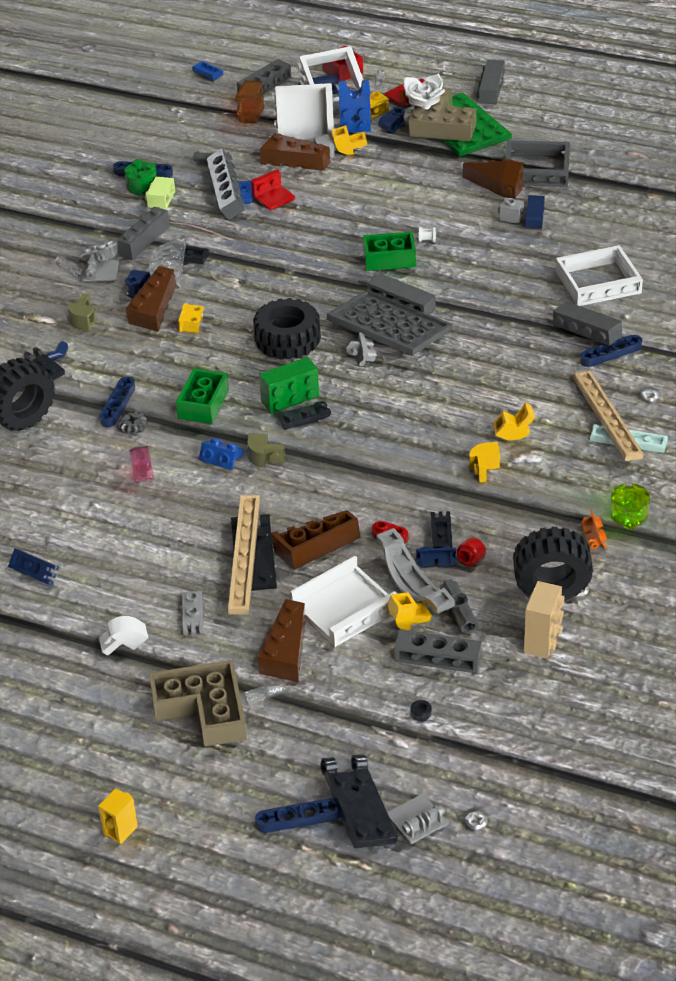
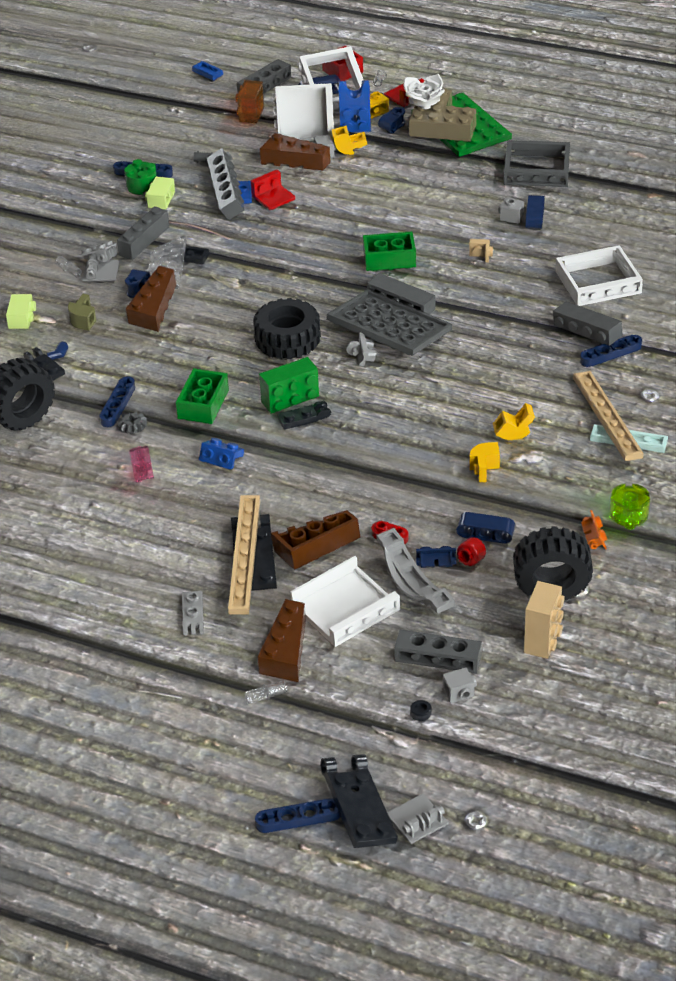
(20, 311): none -> yellowish green brick
(32, 566): dark blue hinge -> none
(118, 815): yellow brick -> none
(124, 631): white brick -> none
(192, 317): yellow piece -> none
(203, 691): dark tan brick -> none
(261, 452): olive brick -> none
(406, 611): yellow brick -> none
(427, 234): white bush -> none
(441, 530): black hinge -> none
(459, 685): none -> light grey brick
(461, 611): dark grey piece -> none
(480, 248): none -> tan bracket
(486, 527): none -> dark blue beam
(491, 81): dark grey brick -> none
(499, 177): reddish brown wedge -> none

